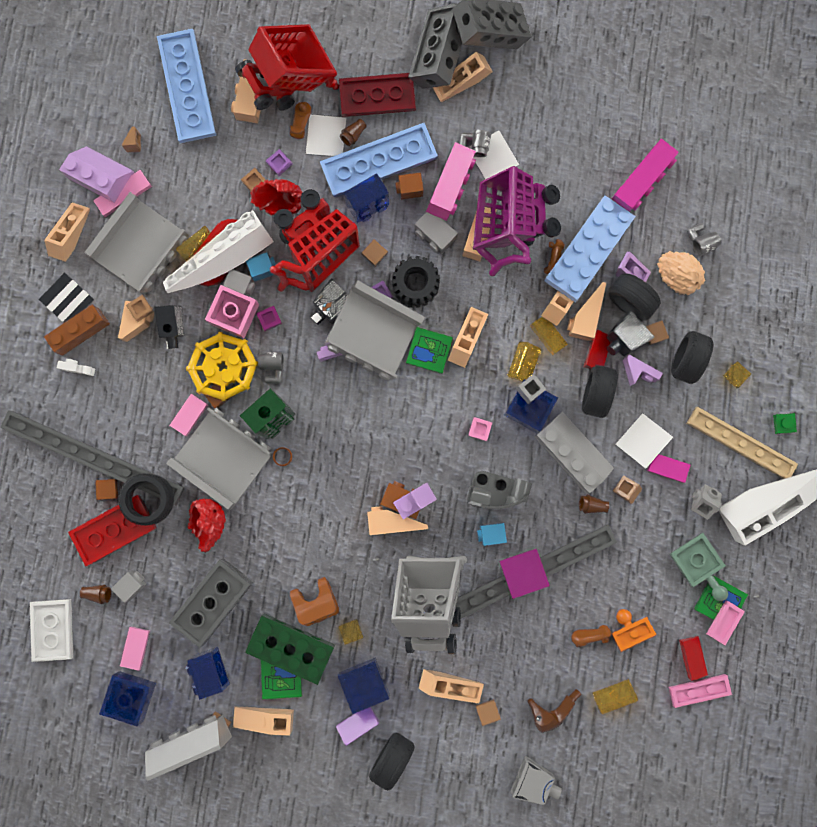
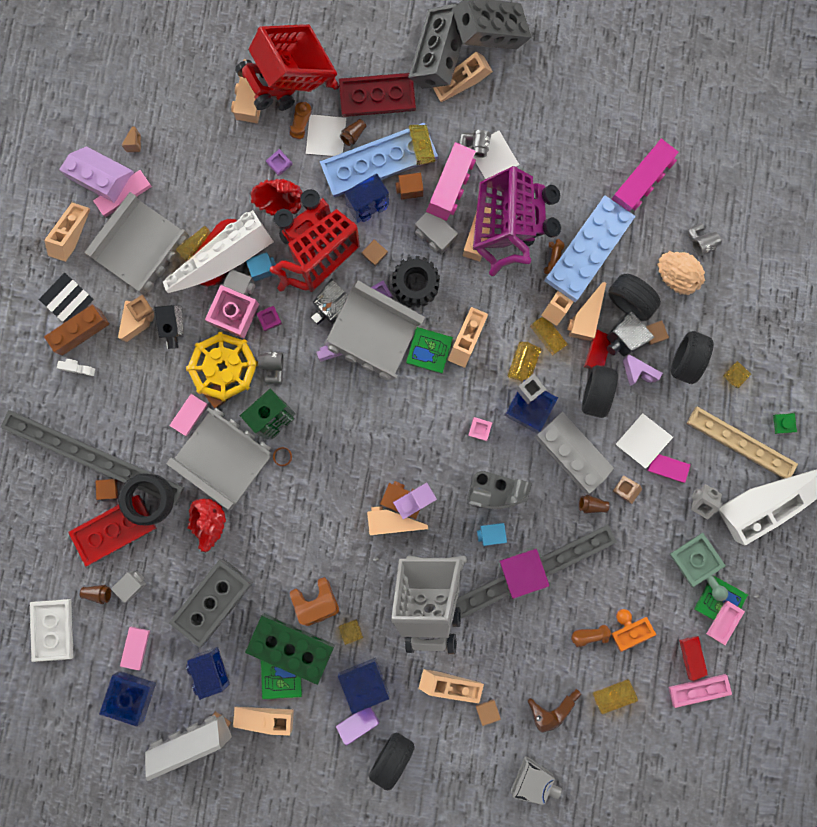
(186, 86): light blue plate -> none
(252, 179): medium nougat tile -> none
(421, 144): none -> clear yellow slope
(633, 266): lavender slope -> none

